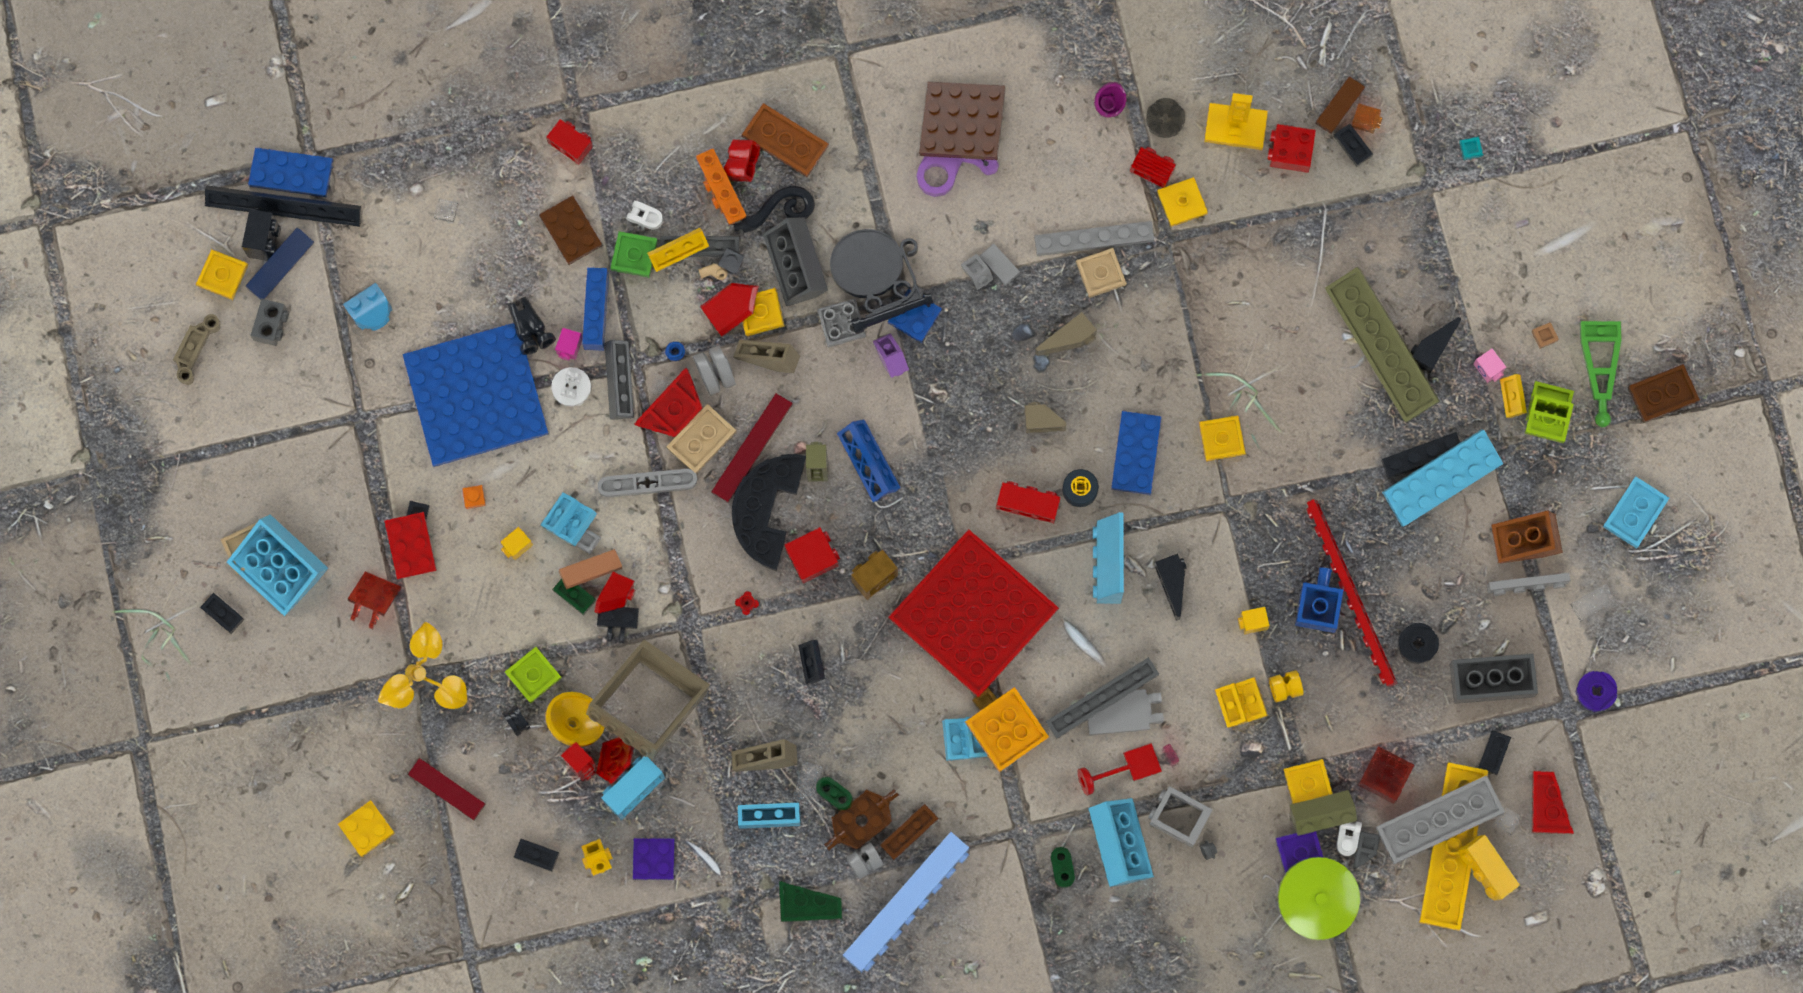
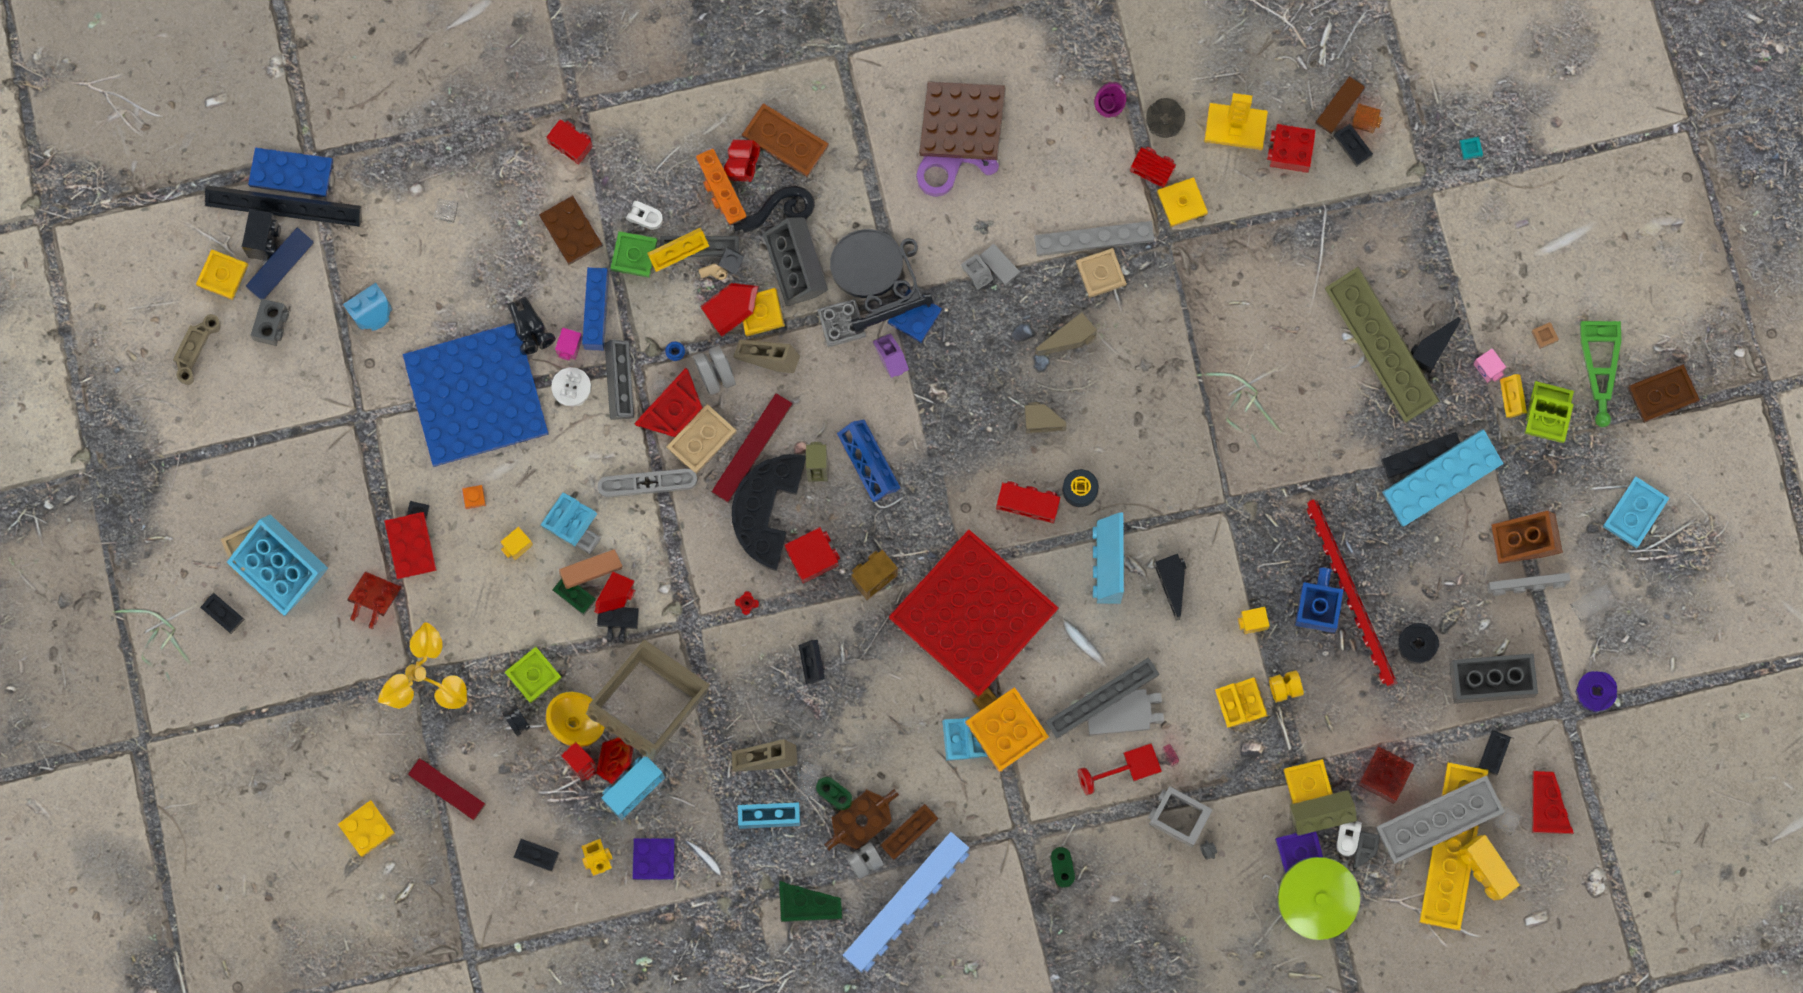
(1120, 842): medium azure slope -> none
(1136, 453): blue plate -> none
(1222, 438): yellow tile -> none

